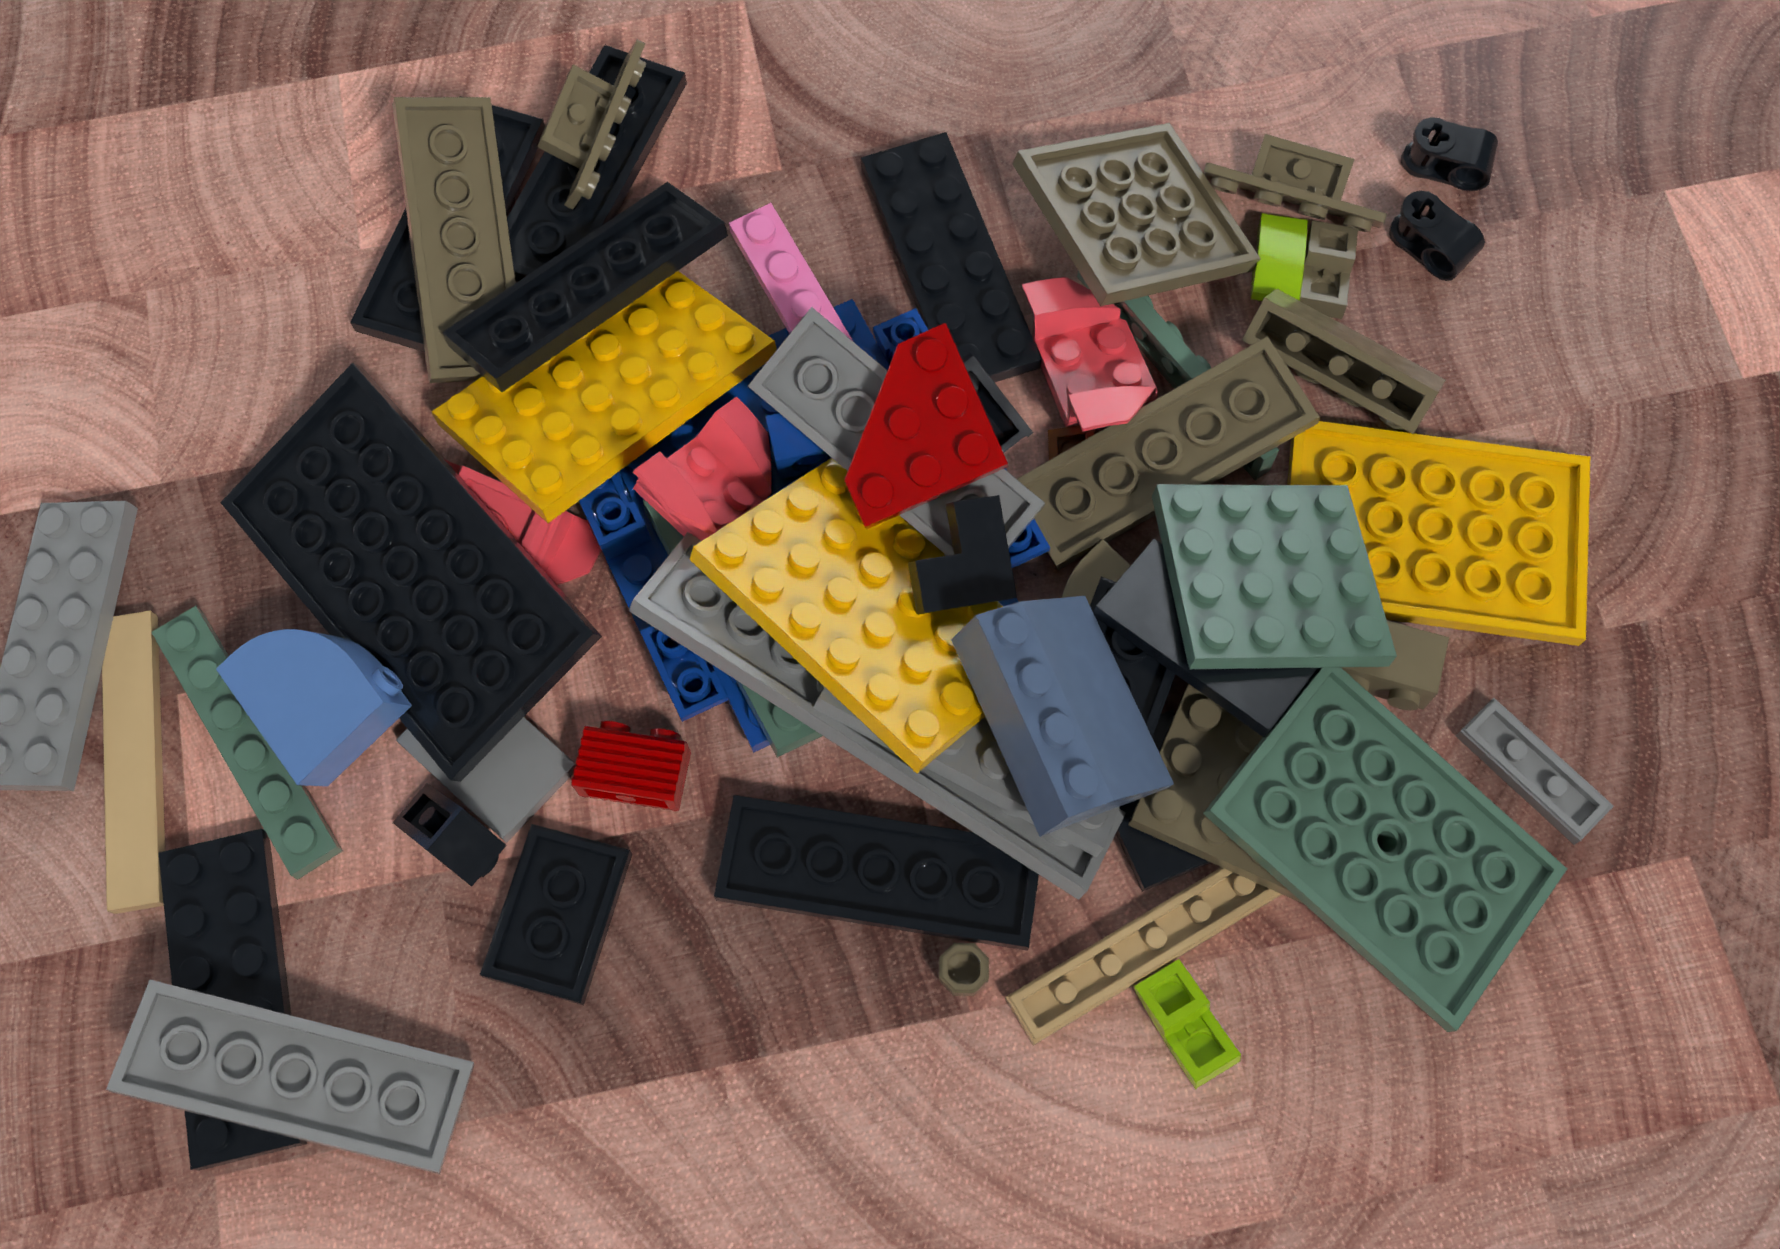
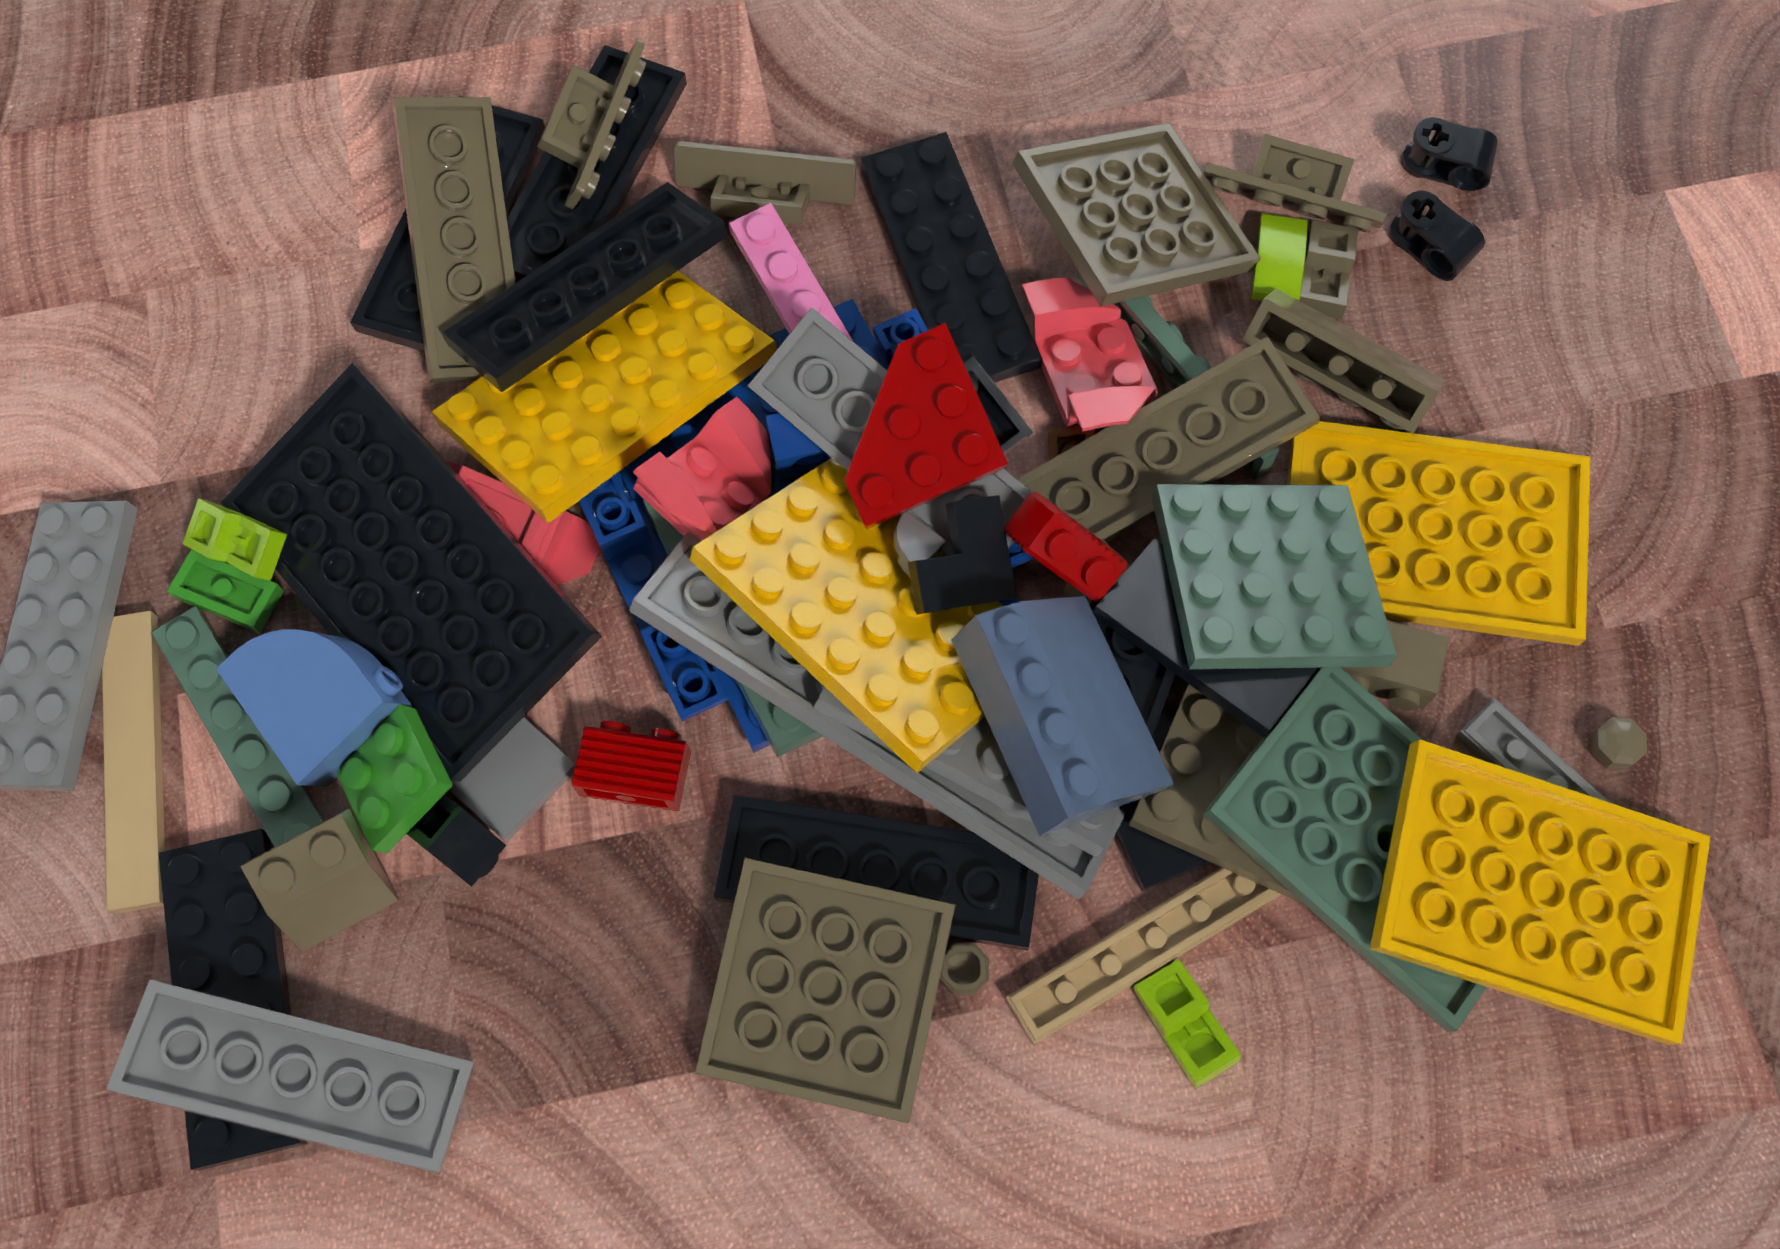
(225, 591): none -> bright green plate
(234, 539): none -> lime slope
(320, 881): none -> dark tan slope
(393, 779): none -> bright green plate
(556, 914): black tile -> none
(754, 177): none -> dark tan bracket
(826, 990): none -> dark tan plate
(915, 541): none -> light grey tile
(1065, 546): none -> red brick
(1542, 893): none -> yellow plate
(1618, 743): none -> dark tan tile

